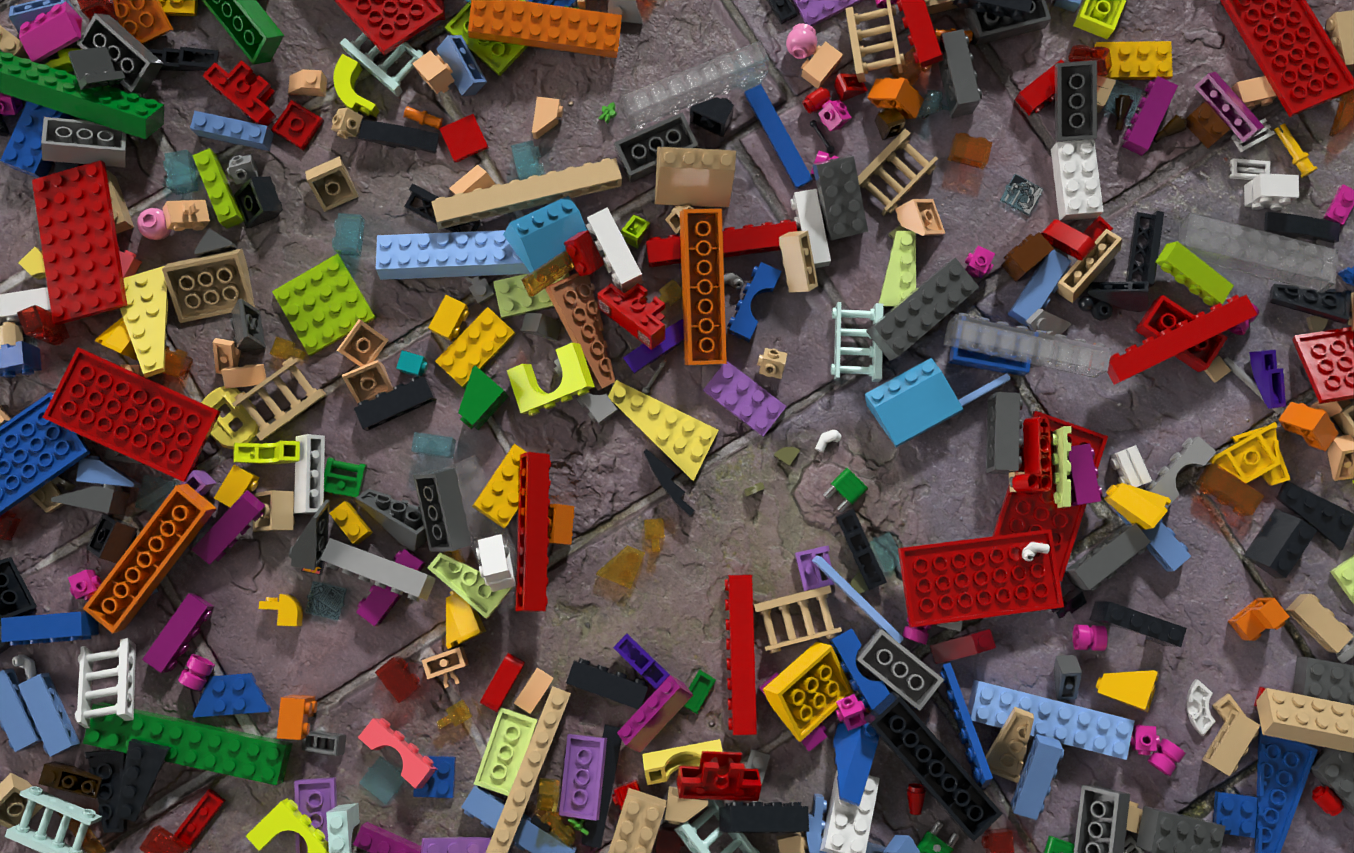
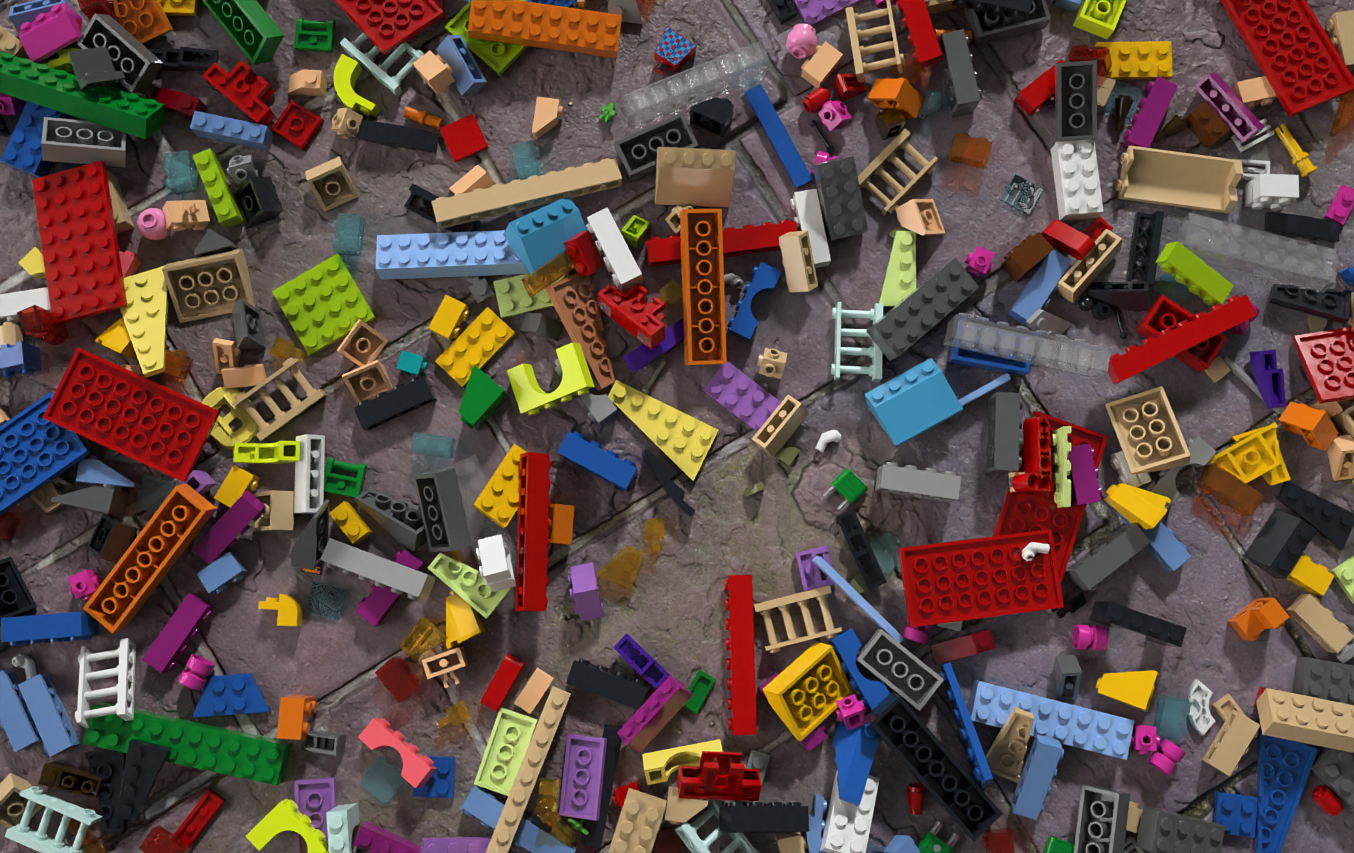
(178, 102): none -> dark red slope
(222, 572): none -> medium blue brick
(314, 40): none -> green plate
(422, 638): none -> clear yellow wing
(585, 592): none -> medium lavender brick
(597, 461): none -> blue brick
(673, 52): none -> torso
(780, 425): none -> tan brick
(918, 483): none -> light grey brick
(1123, 335): none -> black hinge
(1148, 432): none -> tan slope
(1171, 716): none -> clear light blue brick
(1172, 289): none -> clear light blue piece
(1179, 179): none -> tan cylinder
(1310, 576): none -> yellow brick

